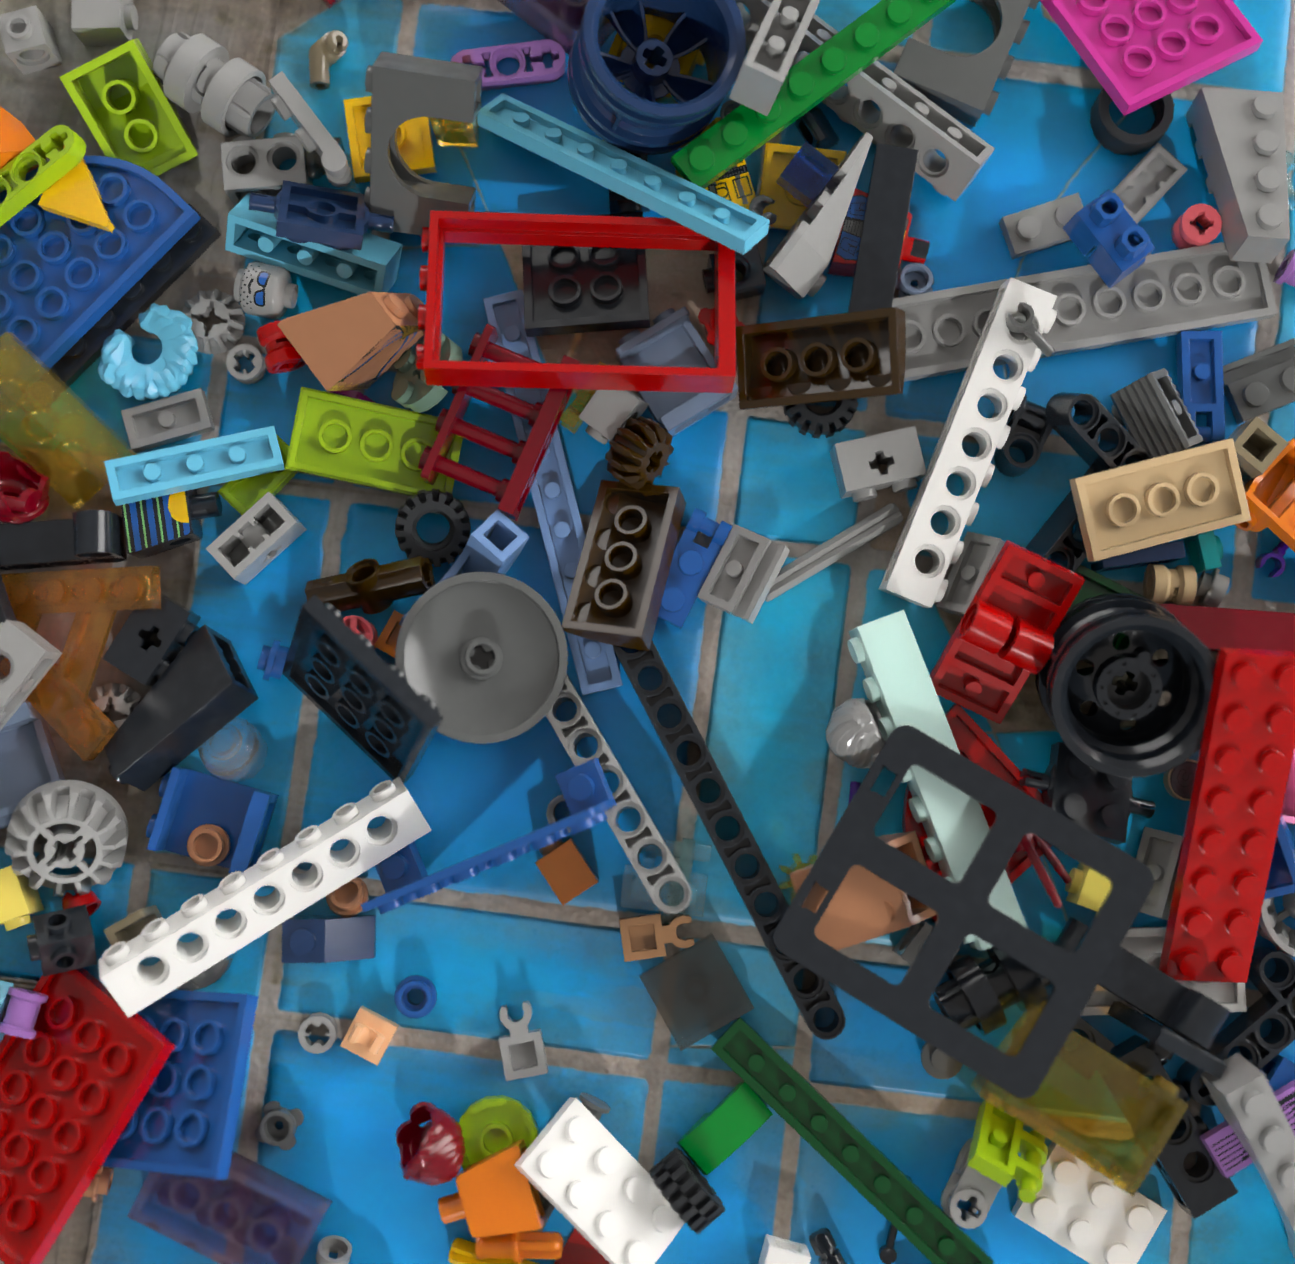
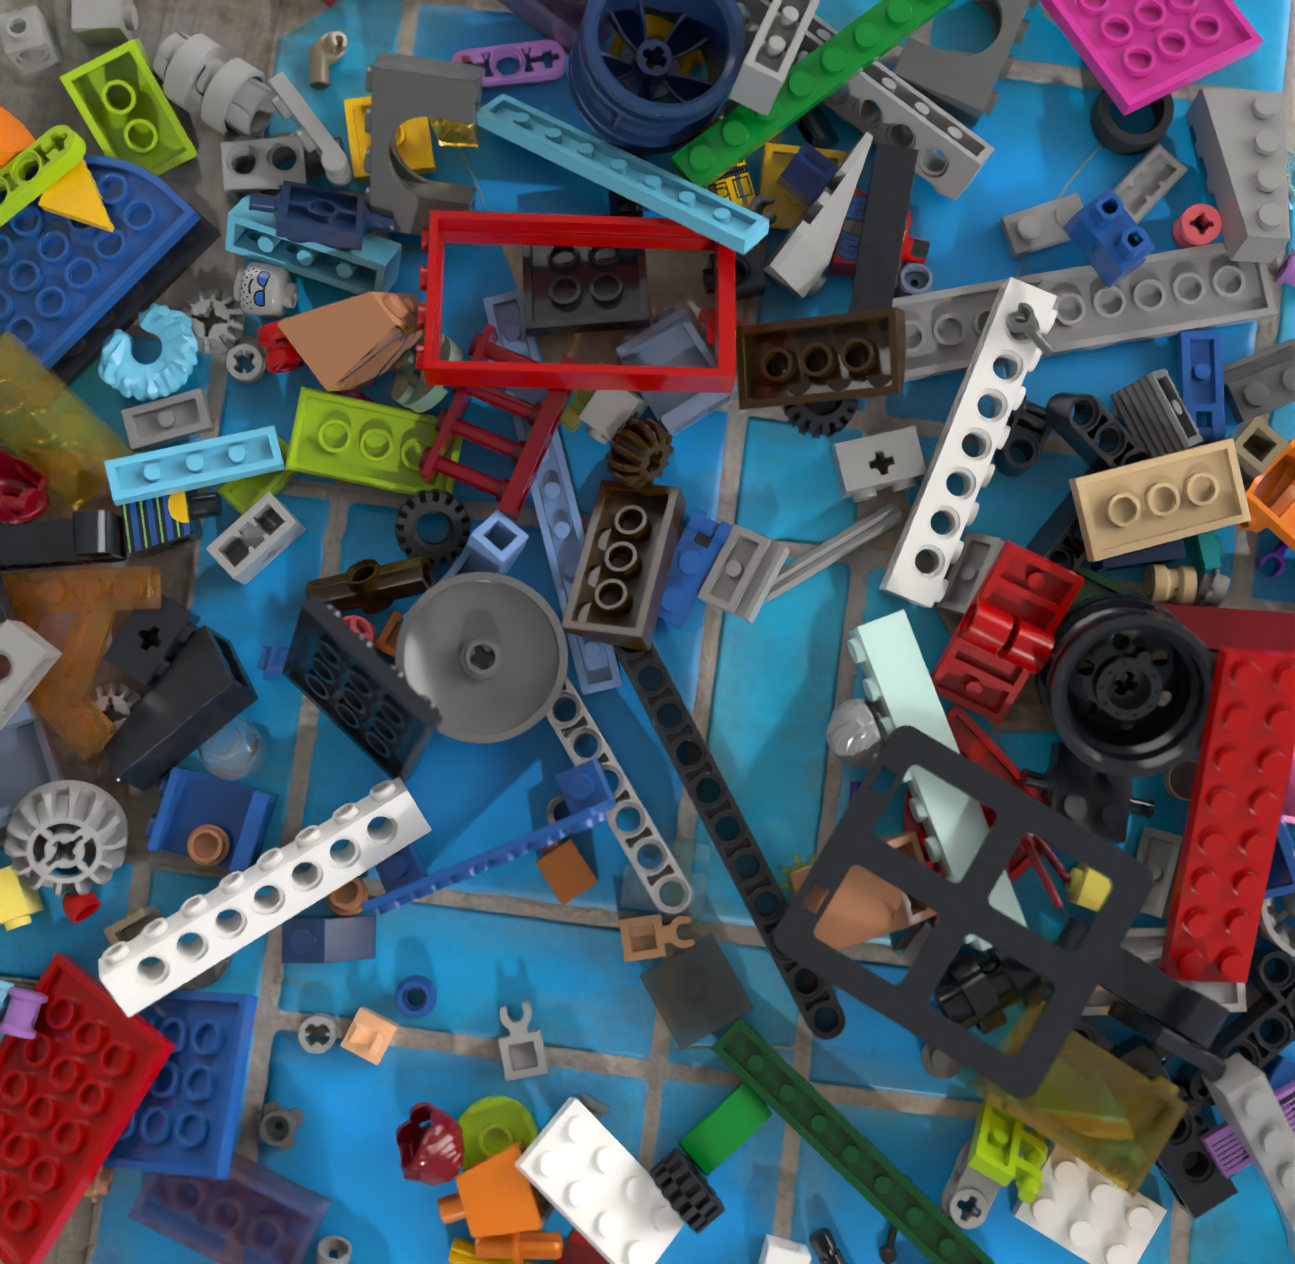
(62, 940): black brick -> none

